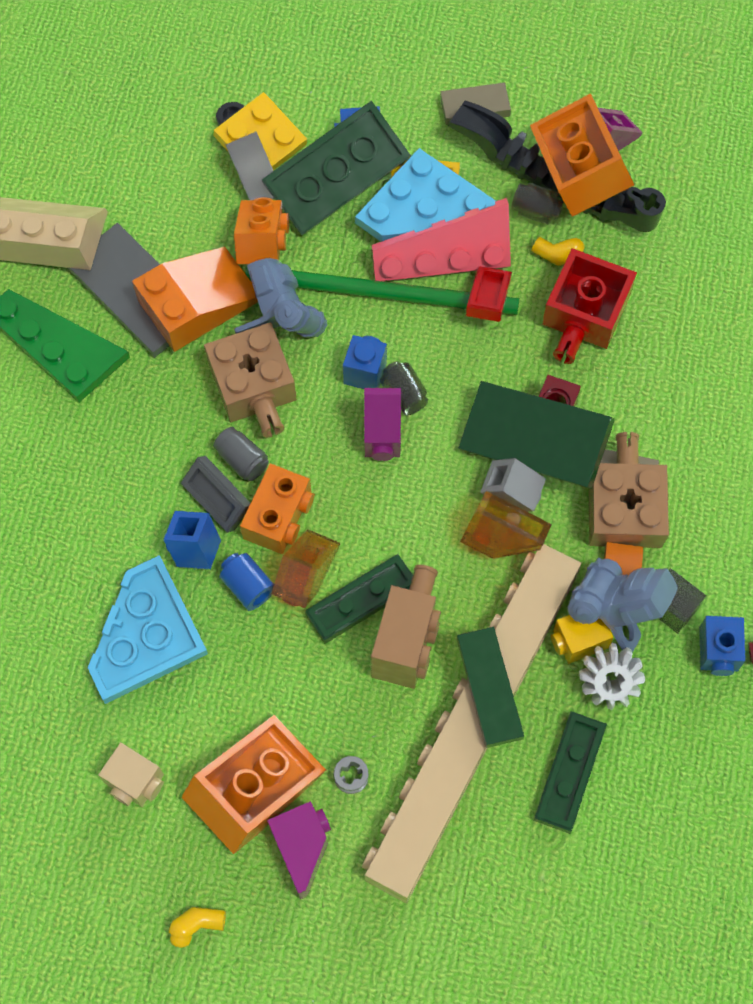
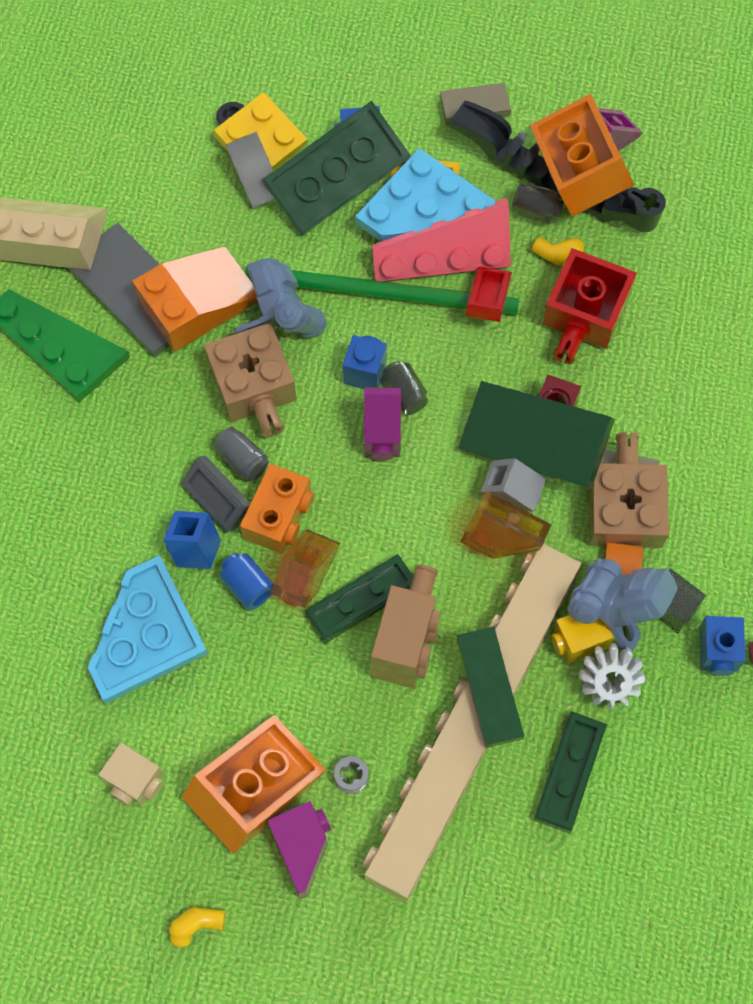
(260, 230): orange brick -> none

